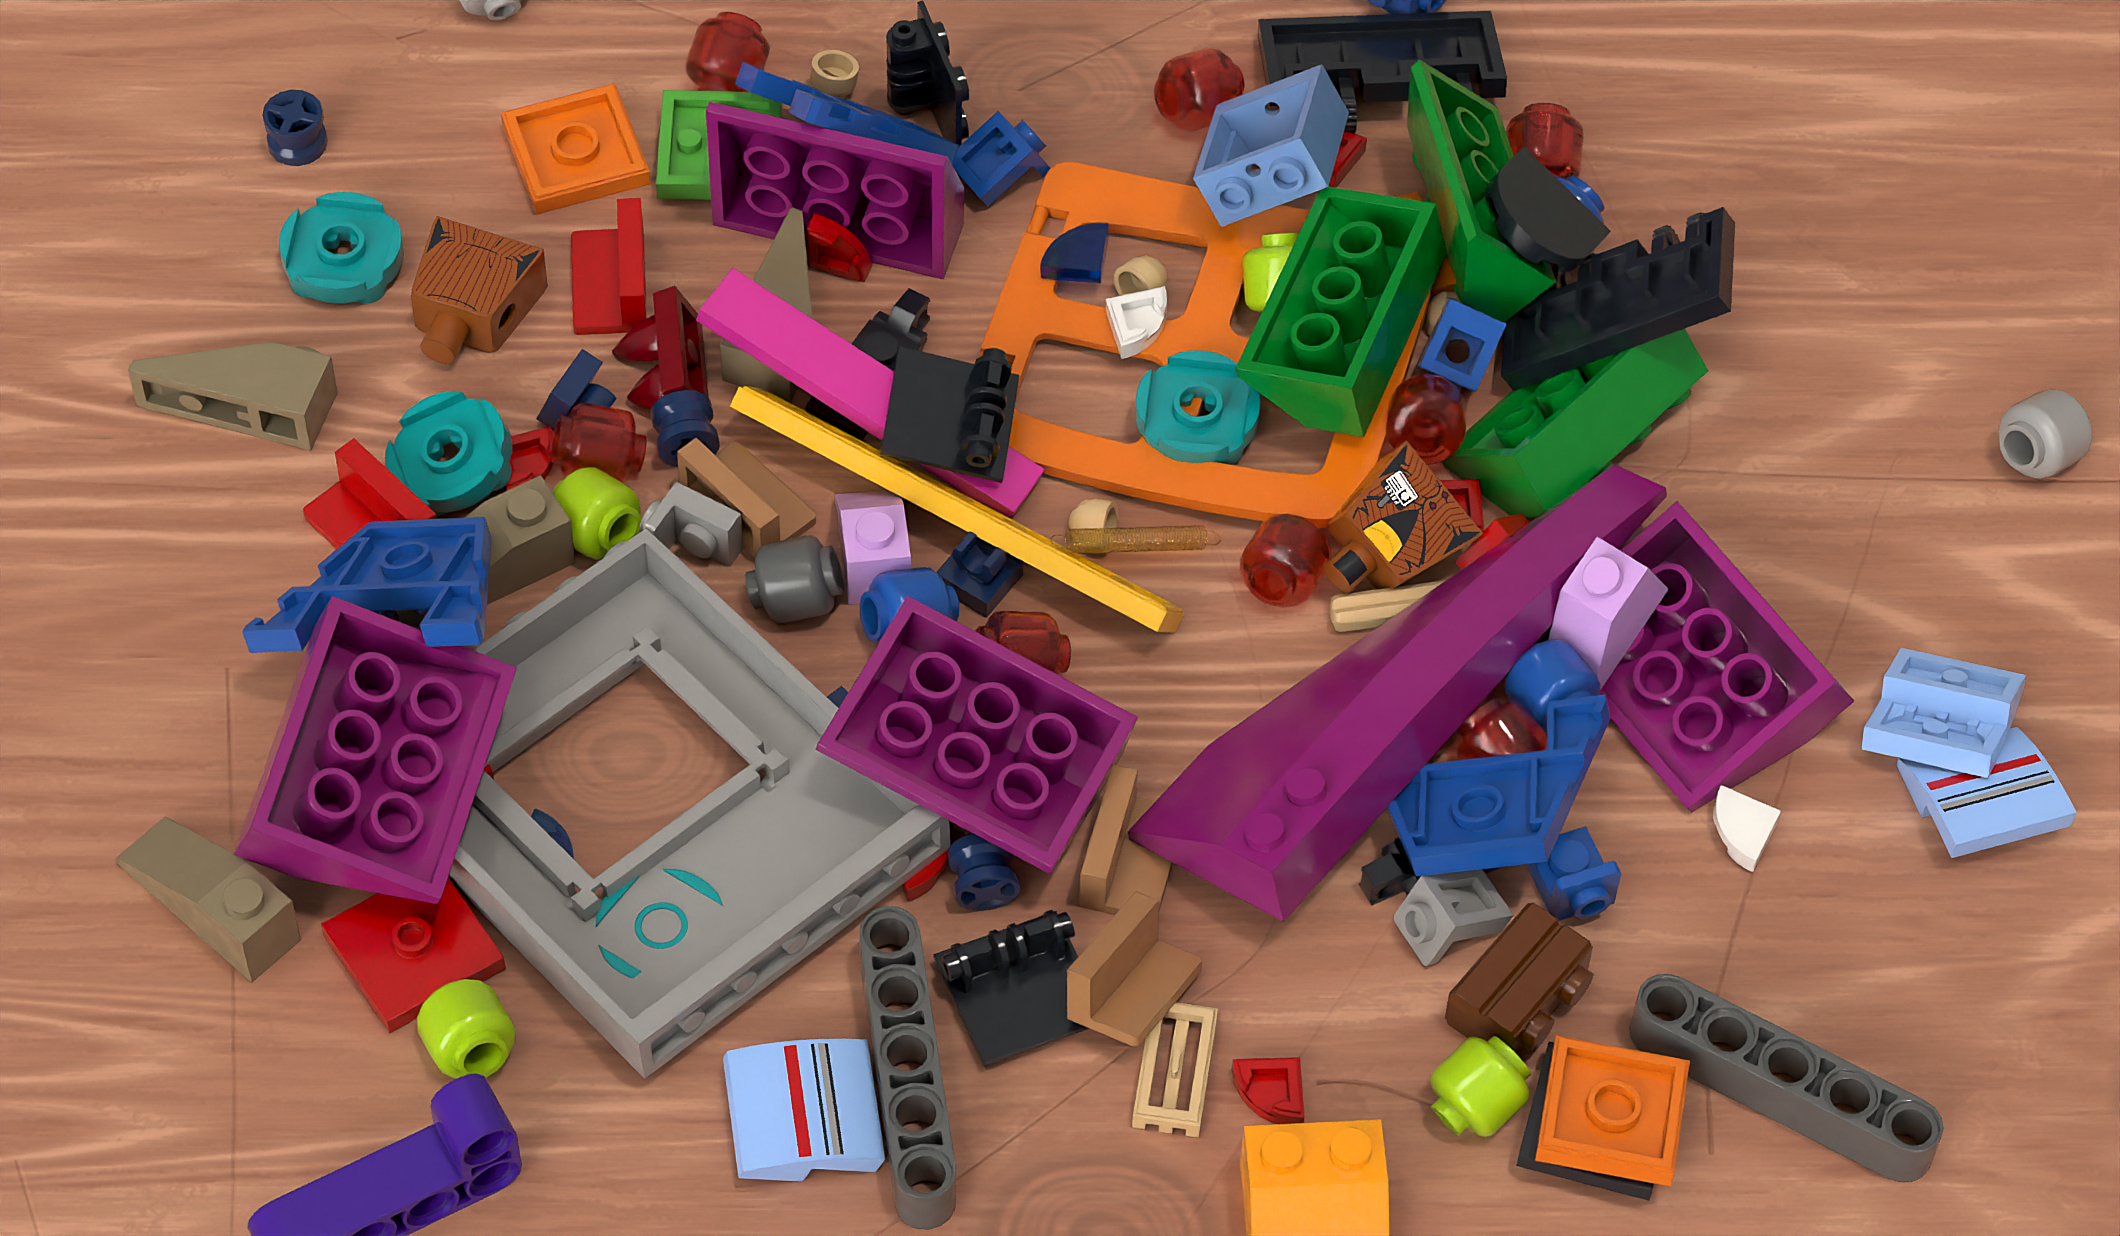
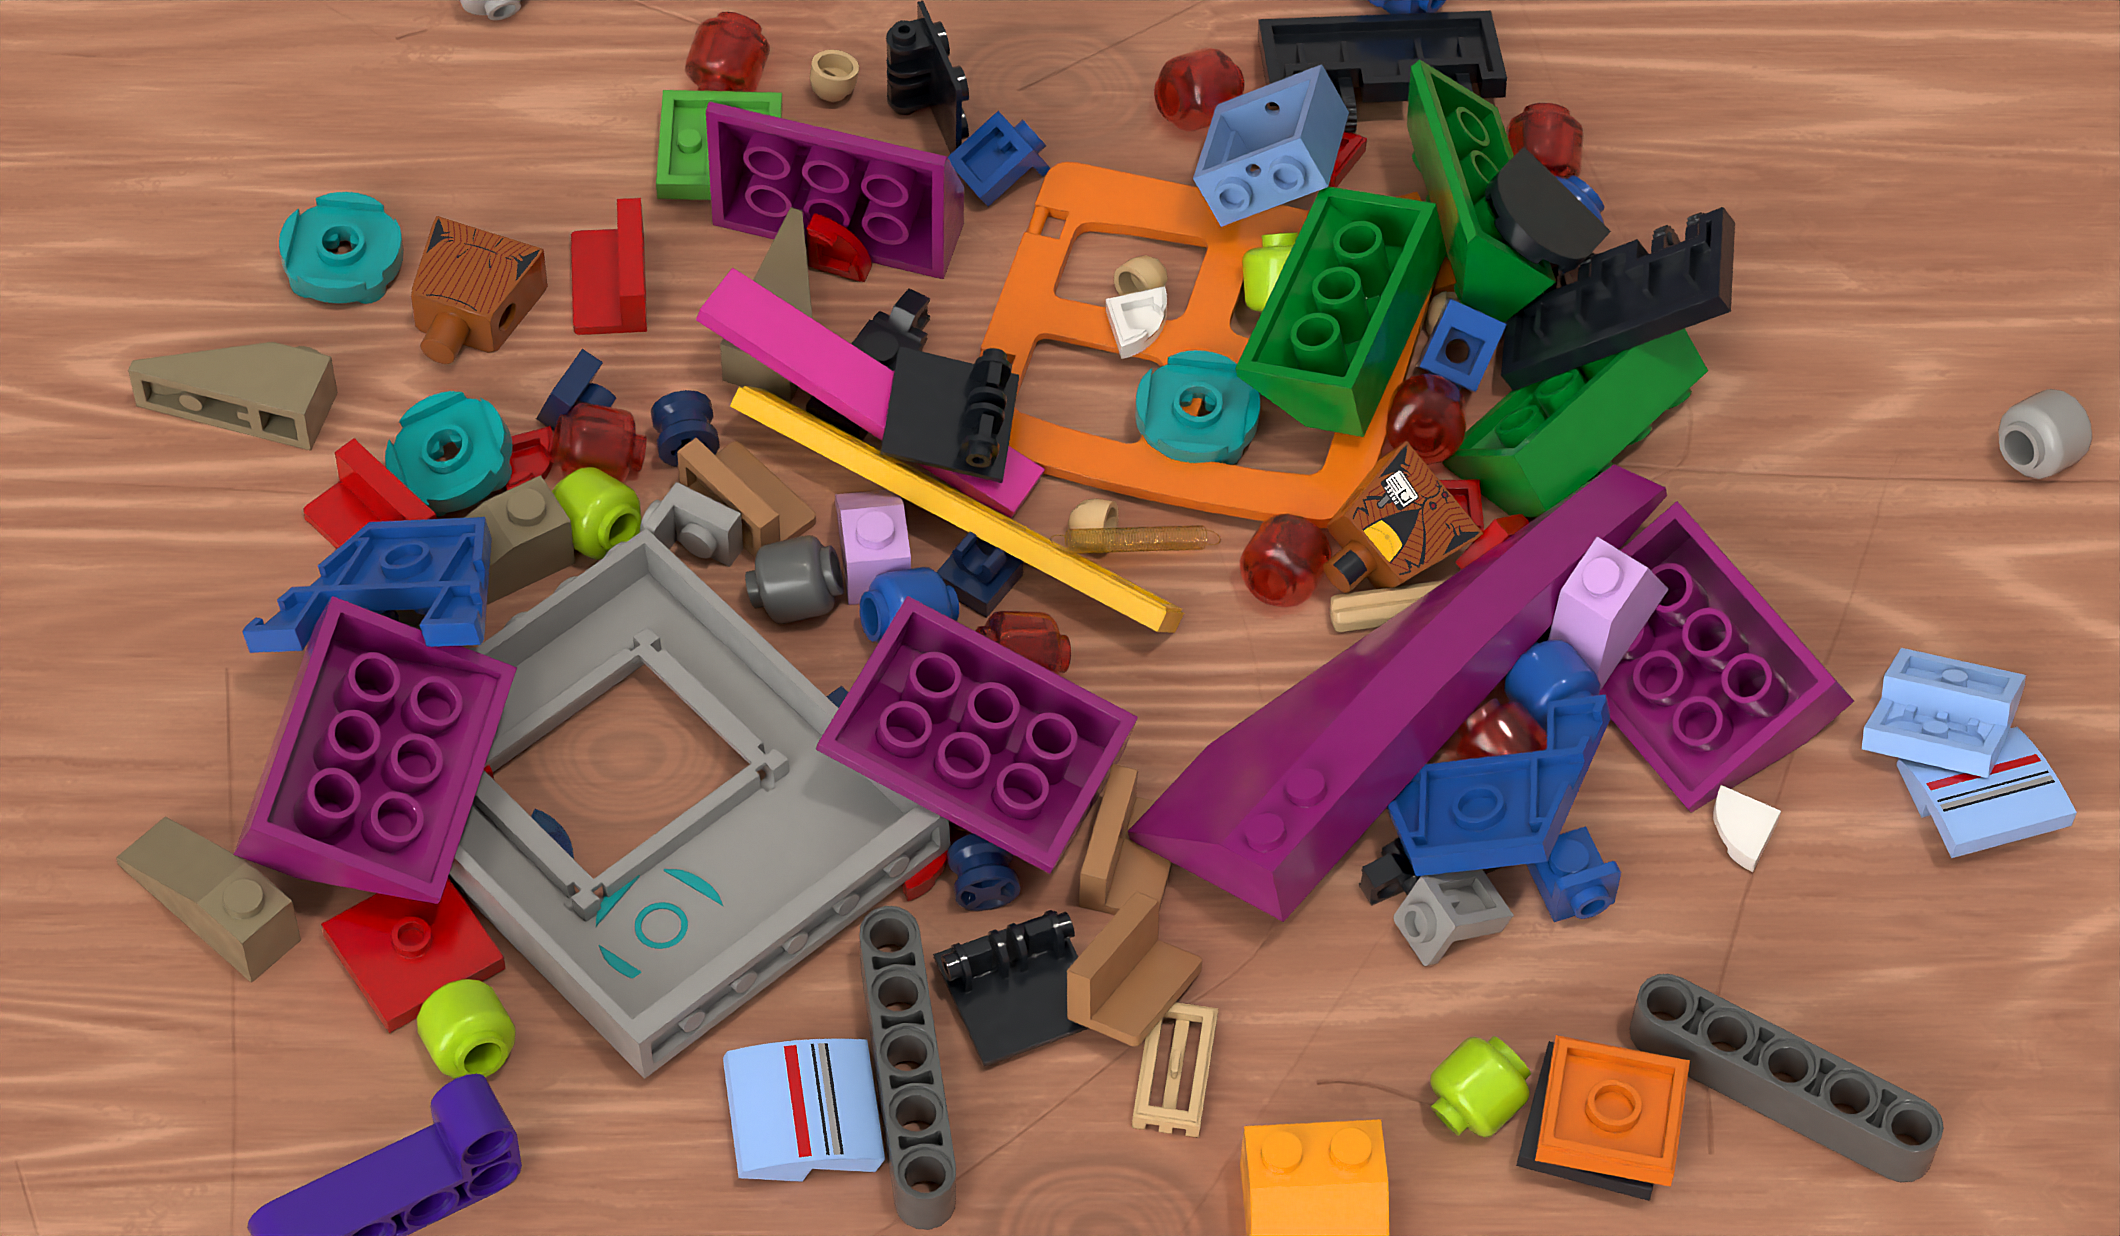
(284, 117): dark blue wheel -> none
(575, 148): orange tile -> none
(675, 341): dark red tile -> none
(840, 114): blue wing -> none
(1077, 254): clear blue tile -> none
(1271, 1087): red tile -> none
(1522, 981): reddish brown brick -> none

